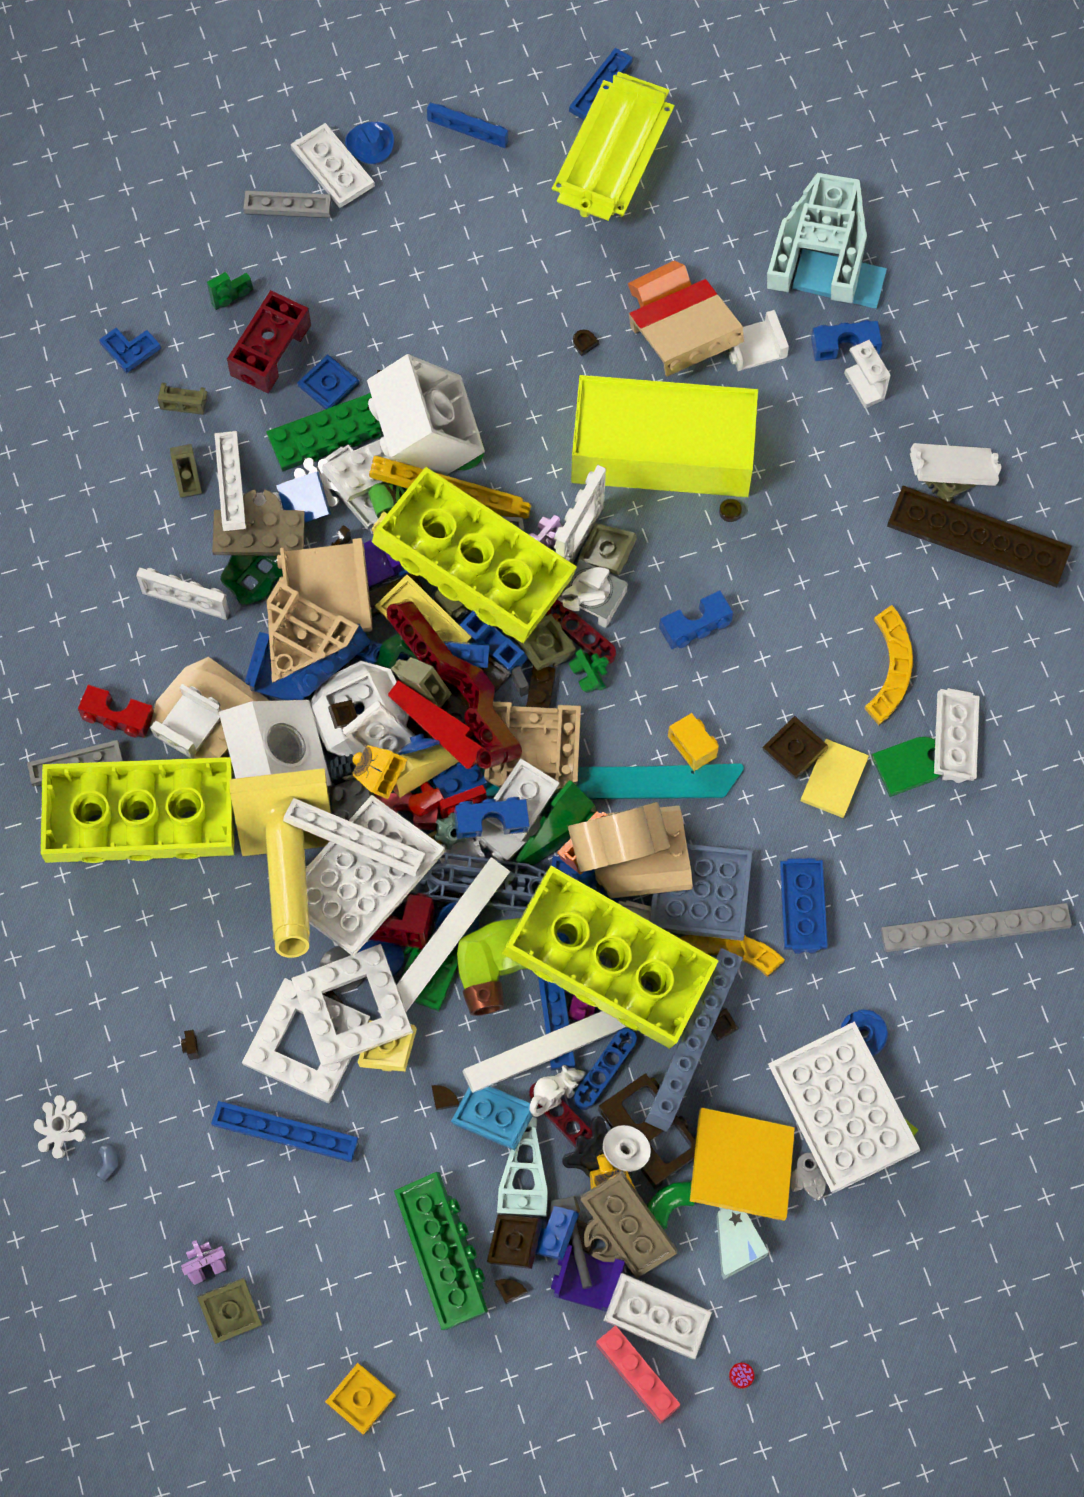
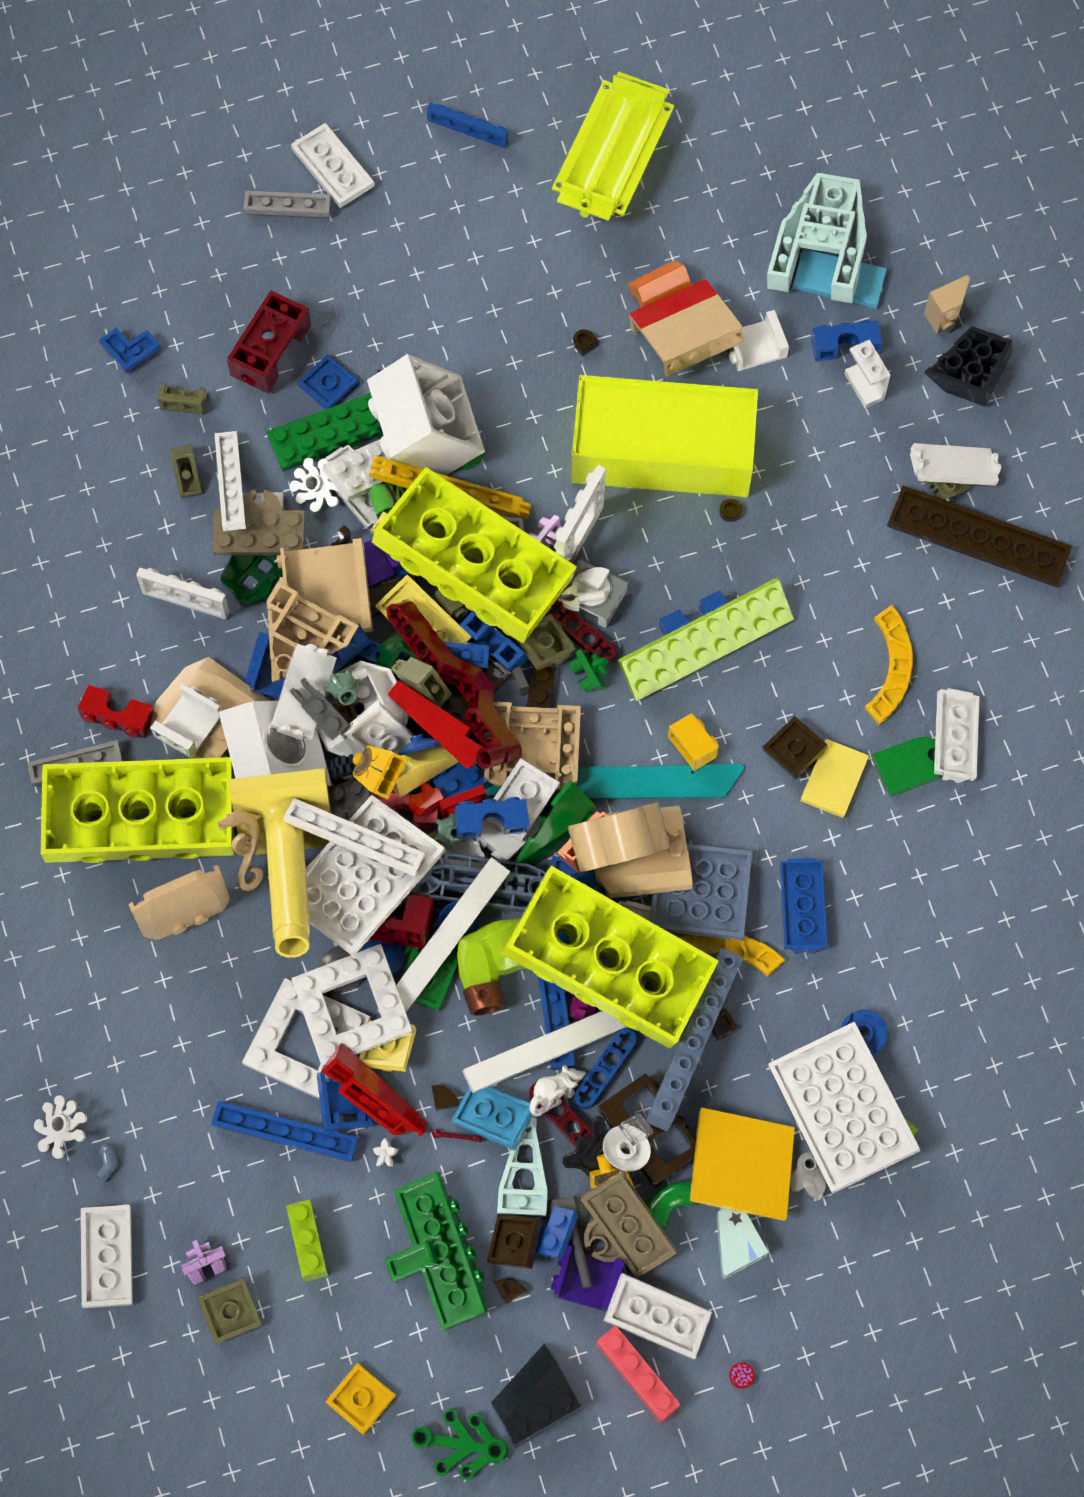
(106, 1256): none -> white plate
(181, 904): none -> tan wedge
(190, 1045): dark brown plate -> none
(224, 291): green plate -> none
(245, 848): none -> tan plant
(305, 494): tile -> none
(307, 1240): none -> lime brick
(316, 667): none -> white brick
(321, 710): none -> dark grey hinge
(335, 1104): none -> blue container
(343, 687): none -> sand green rock
(370, 142): blue hat -> none
(371, 1093): none -> red wedge
(385, 1153): none -> white plant
(411, 1261): none -> green tile
(437, 1134): none -> dark red hinge
(464, 1445): none -> green plant
(535, 1399): none -> black wedge
(608, 548): olive hinge -> none
(615, 62): blue plate -> none
(636, 1129): none -> clear tile
(706, 639): none -> lime plate
(945, 305): none -> tan slope
(972, 365): none -> black wedge
(975, 927): light grey plate -> none

